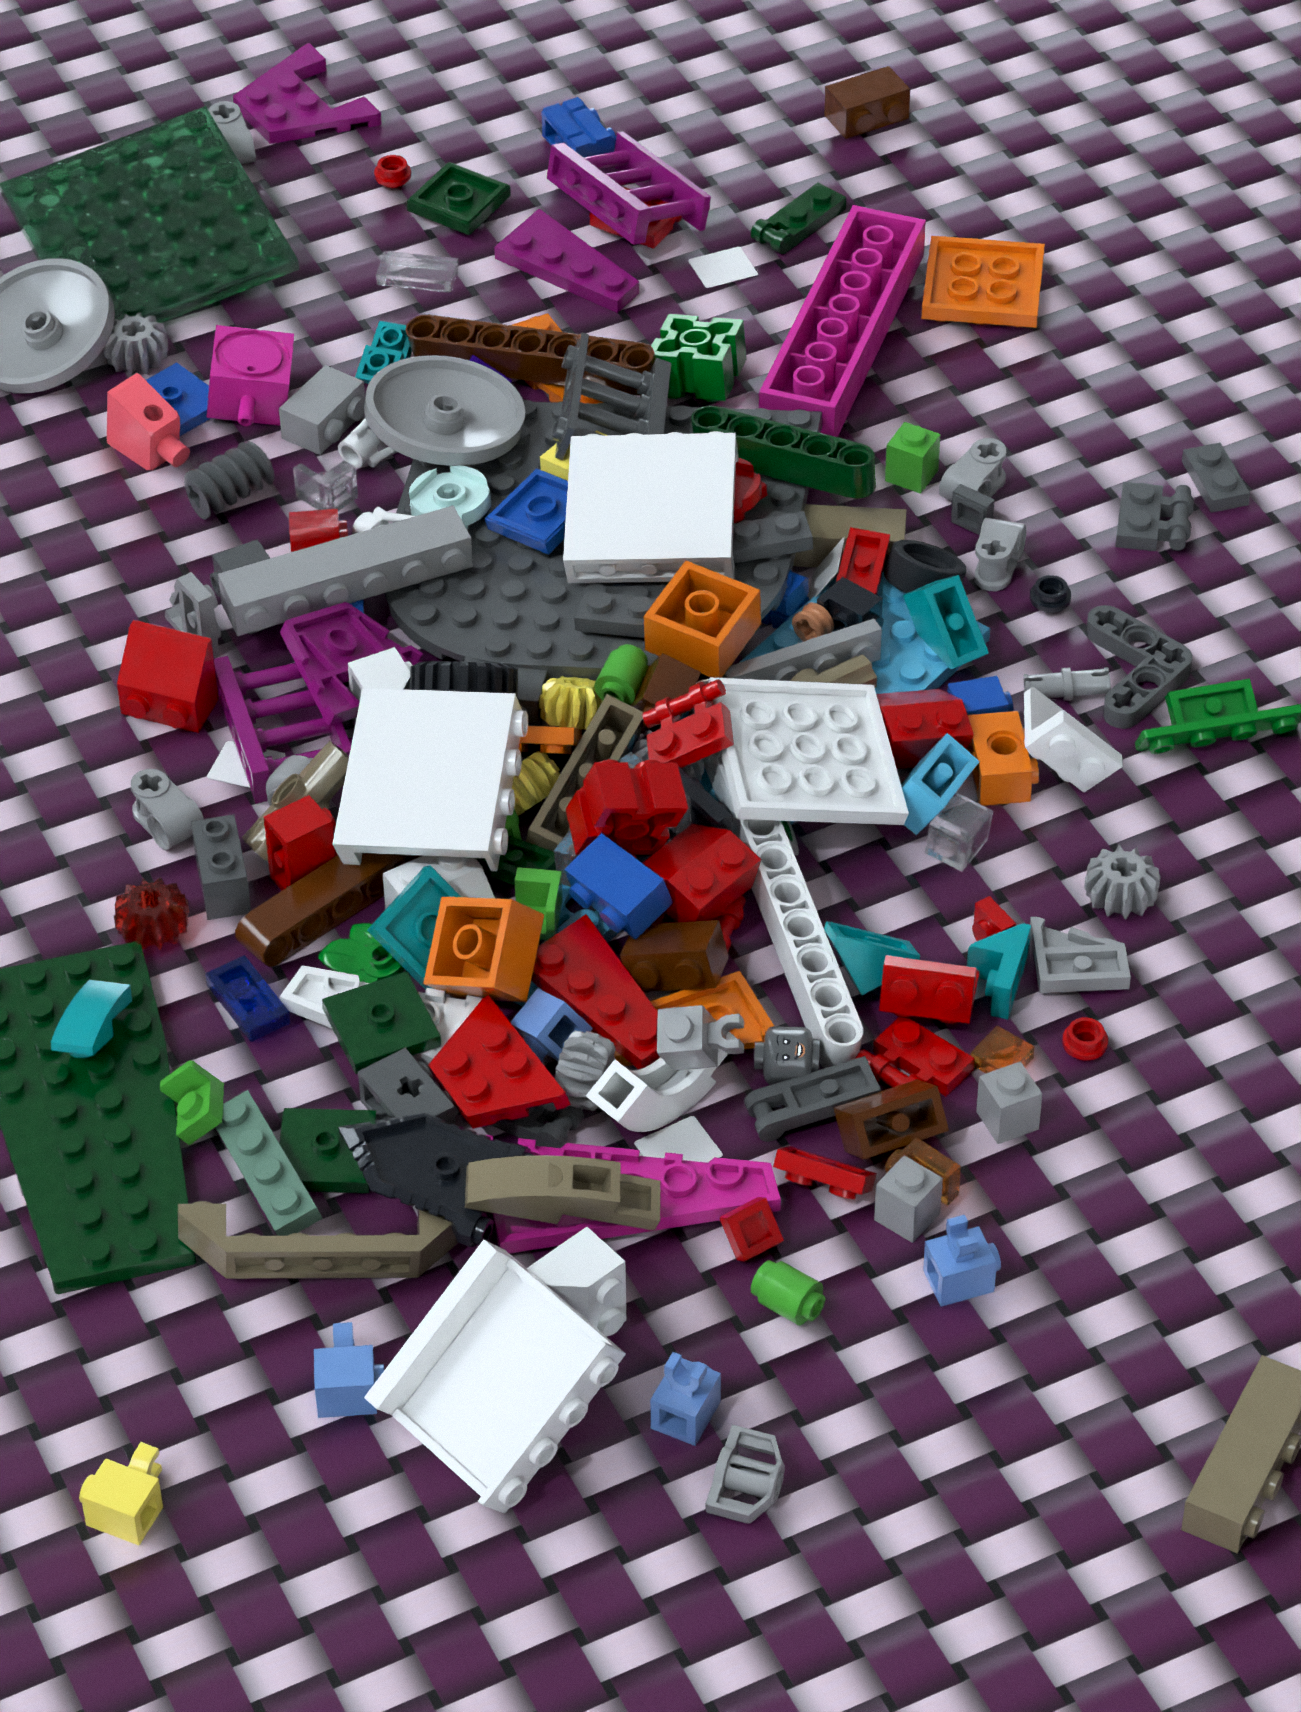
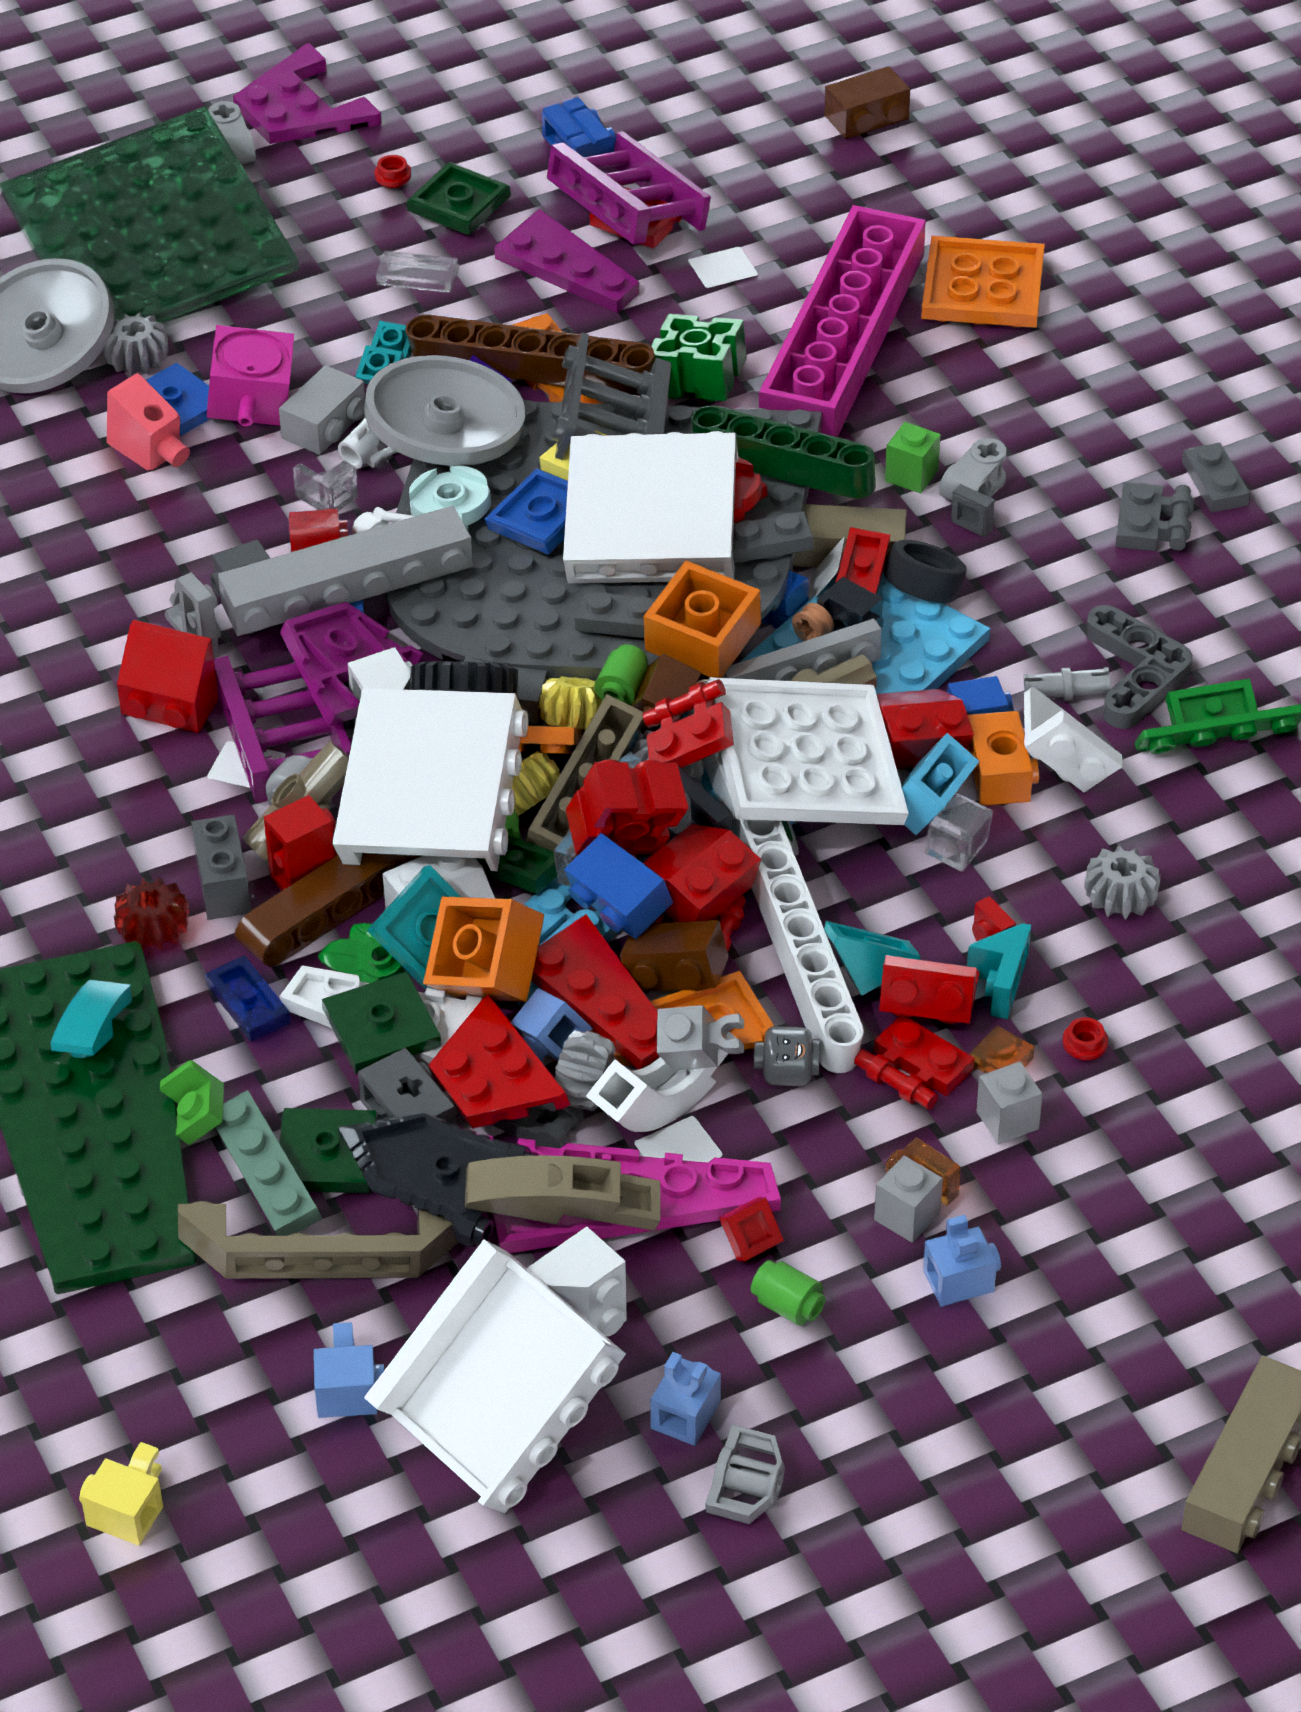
(163, 808): light grey piece -> none
(226, 477): dark grey piece -> none
(543, 893): bright green panel -> none
(799, 218): dark green plate -> none
(805, 1167): red plate -> none
(809, 1097): dark grey plate -> none
(891, 1119): reddish brown brick -> none
(946, 621): teal slope -> none
(998, 552): light grey piece -> none
(1050, 594): black plate -> none
(1077, 960): light grey wing -> none

